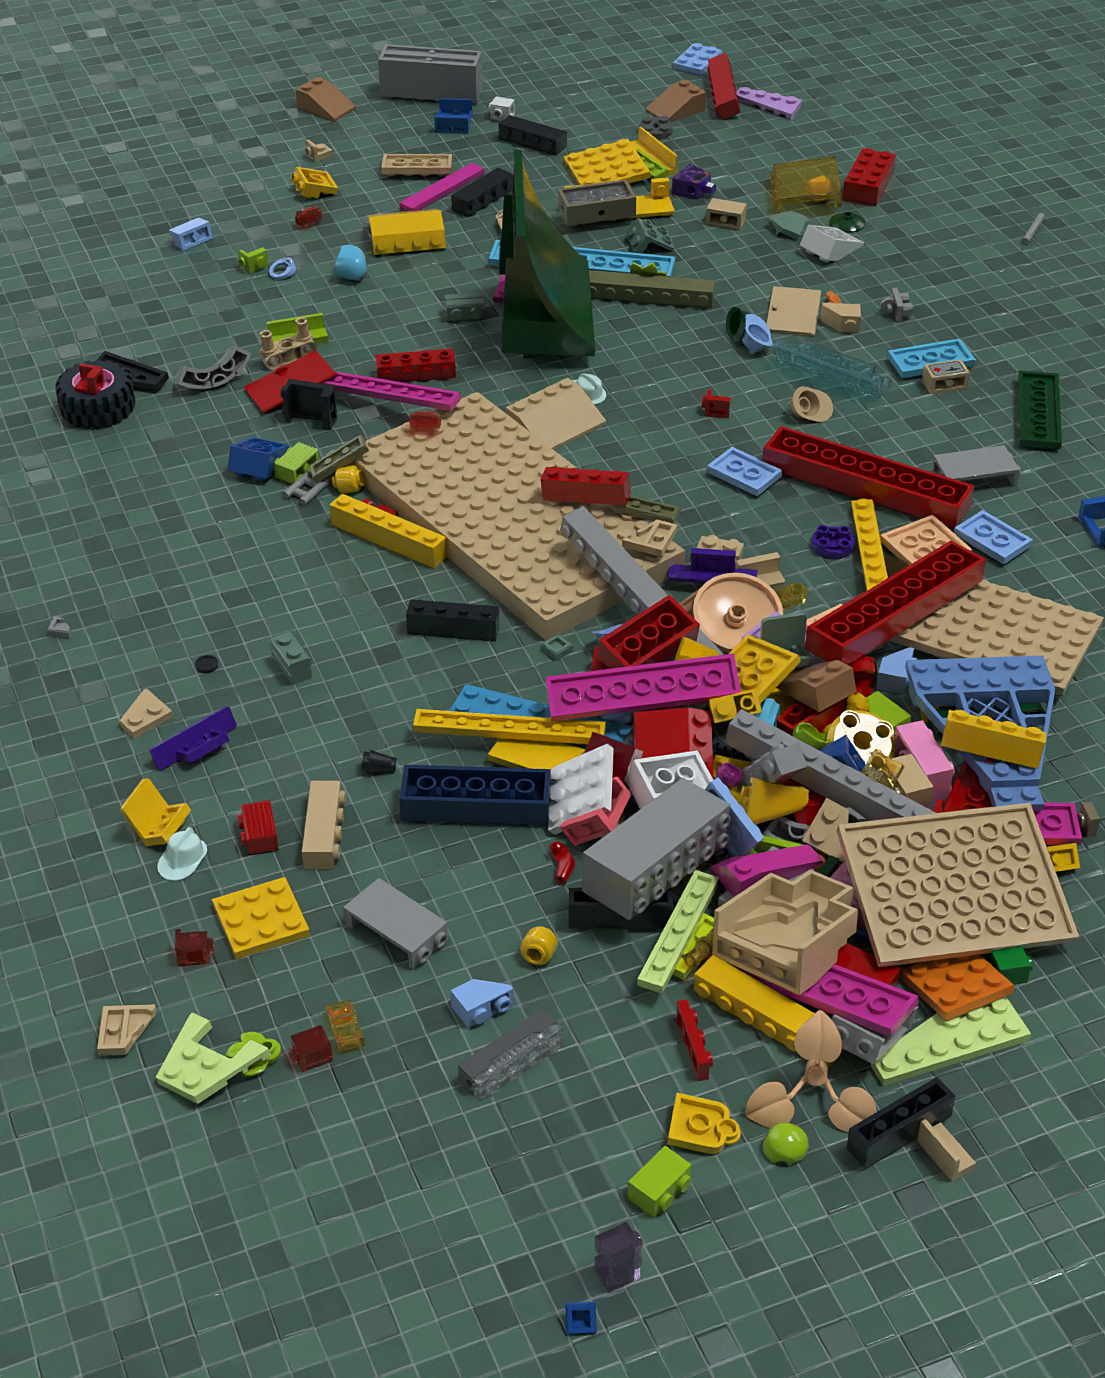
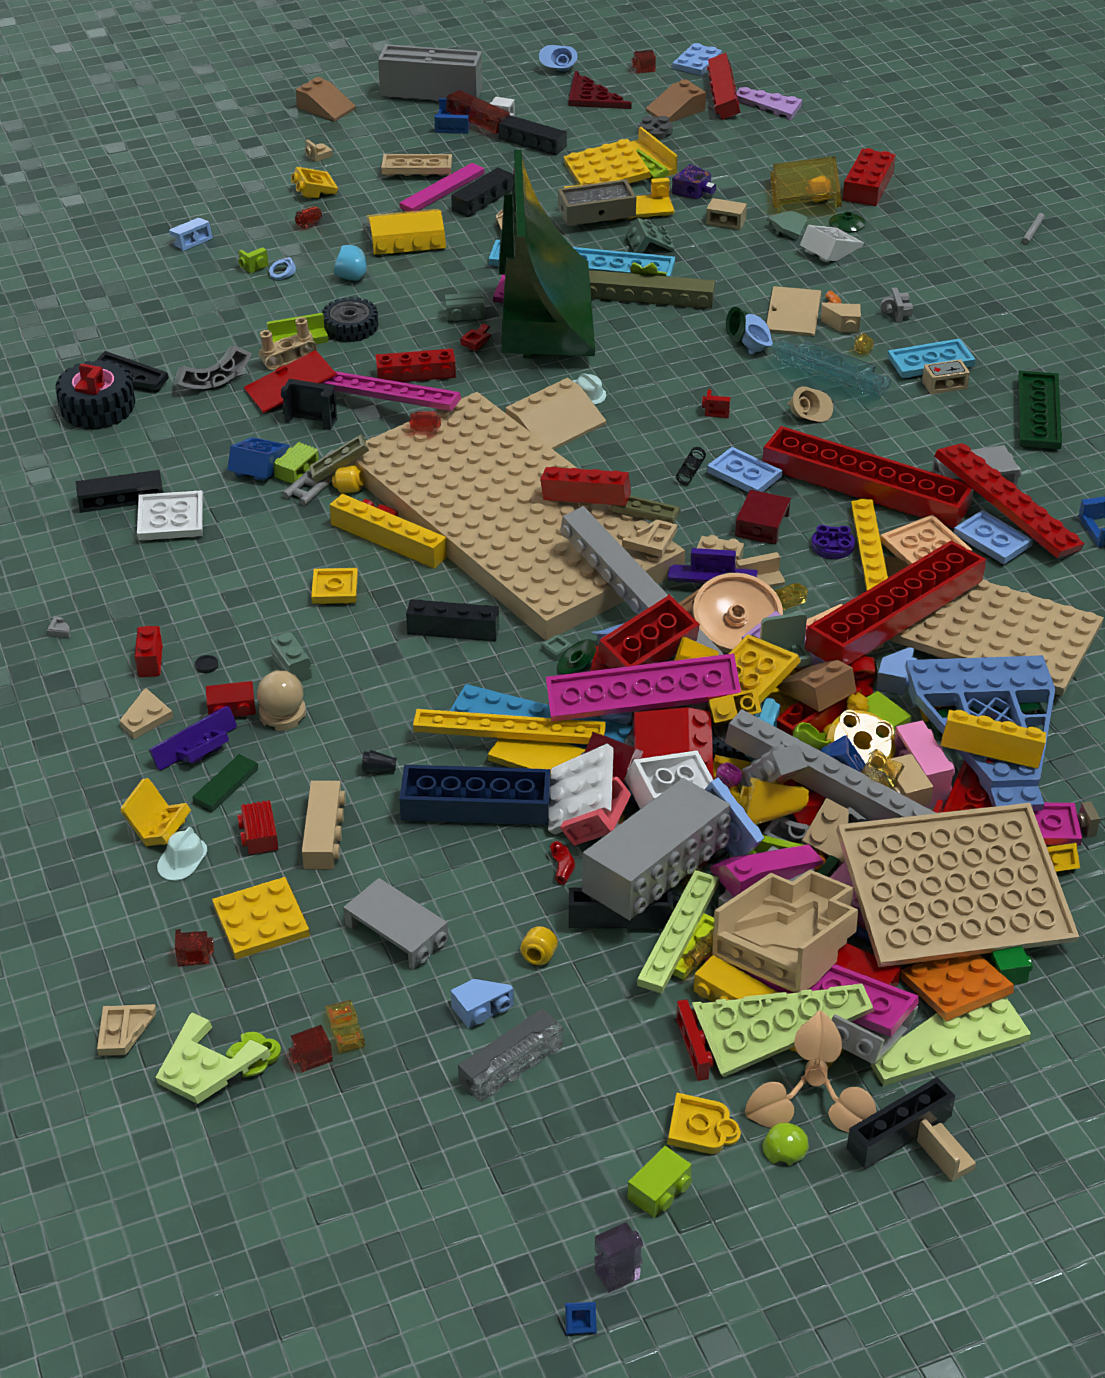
(116, 490): none -> black brick
(148, 651): none -> red brick
(170, 515): none -> white plate
(225, 782): none -> dark green tile
(237, 696): none -> red brick
(281, 700): none -> tan tile
(334, 585): none -> yellow plate
(350, 319): none -> black wheel
(476, 338): none -> red plate
(479, 111): none -> clear red panel
(558, 57): none -> light blue piece
(577, 657): none -> dark green dish
(587, 94): none -> dark red tile
(643, 61): none -> clear red brick
(693, 460): none -> black piece
(762, 516): none -> dark red panel
(766, 1024): none -> yellowish green wing
(863, 343): none -> clear yellow piece
(1009, 500): none -> red plate

